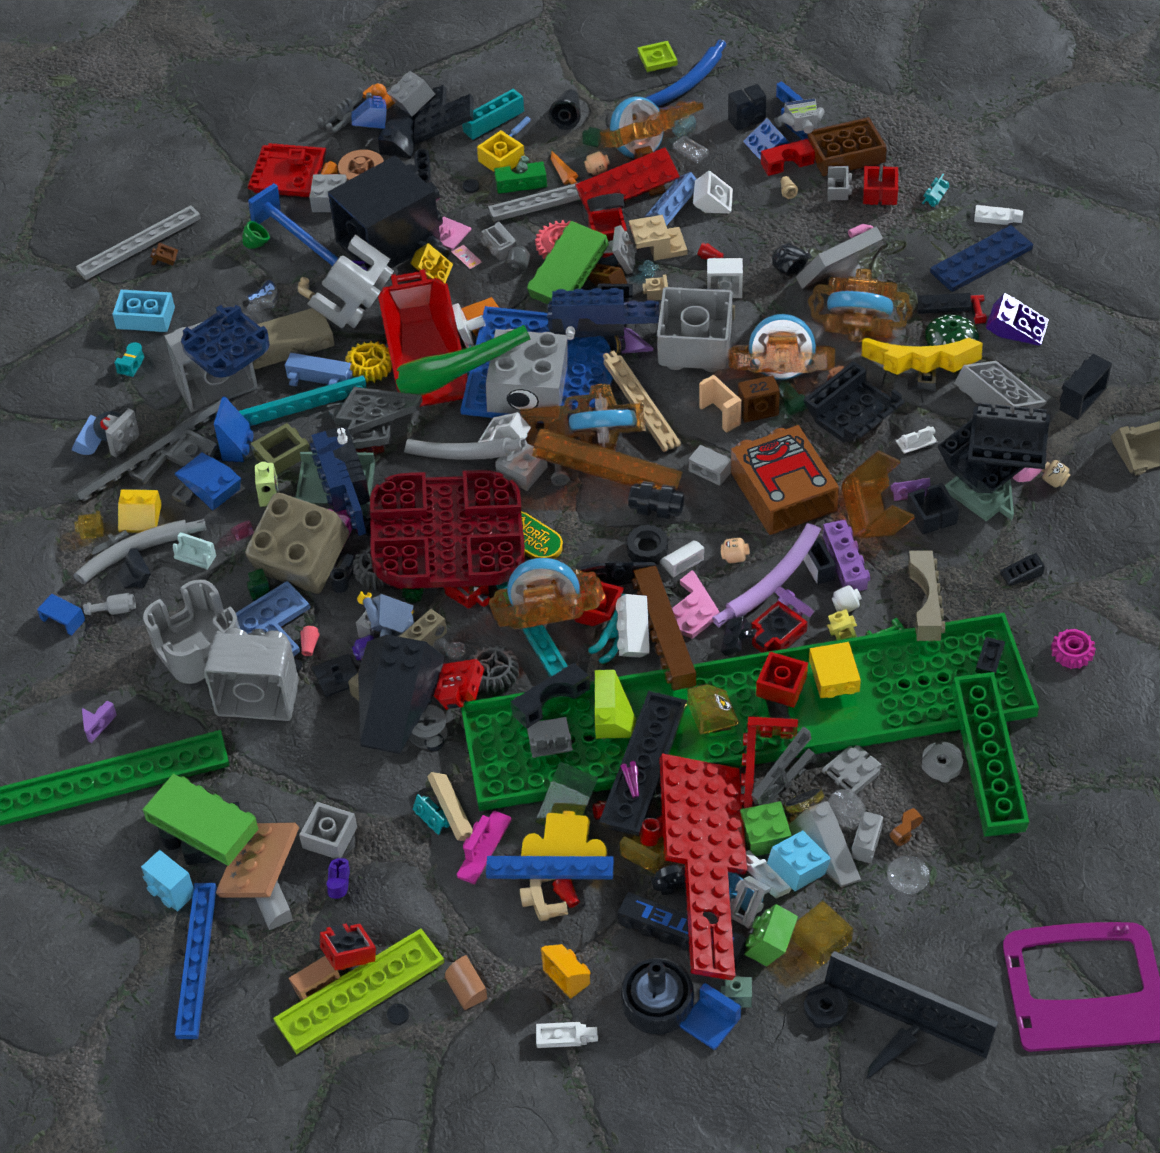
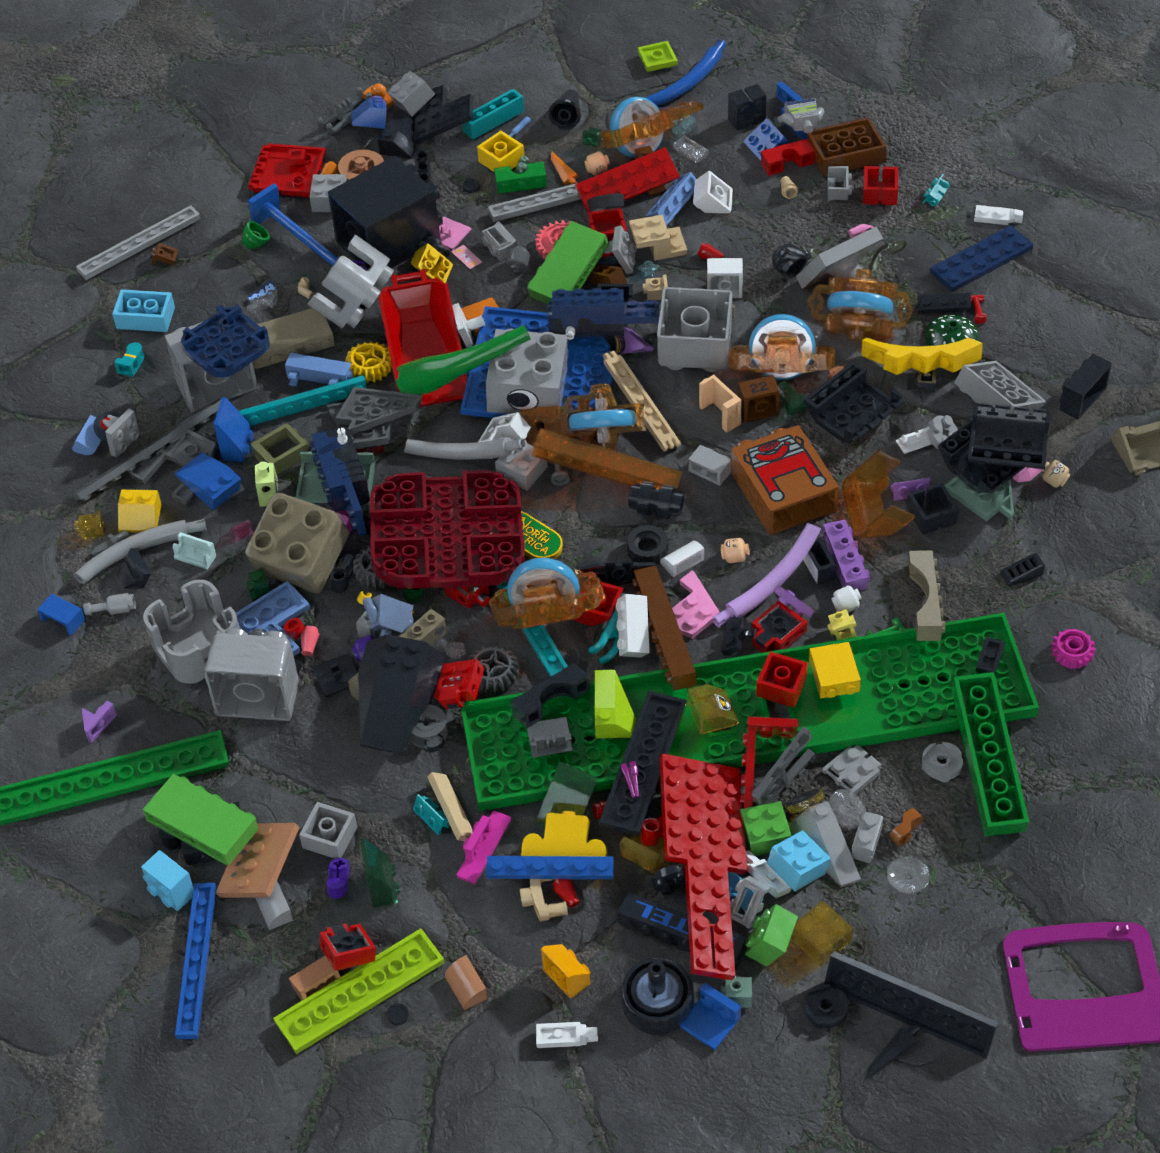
(294, 628): none -> red tile
(379, 875): none -> clear green slope
(937, 426): none -> light grey plate
(1016, 321): dark purple slope -> none

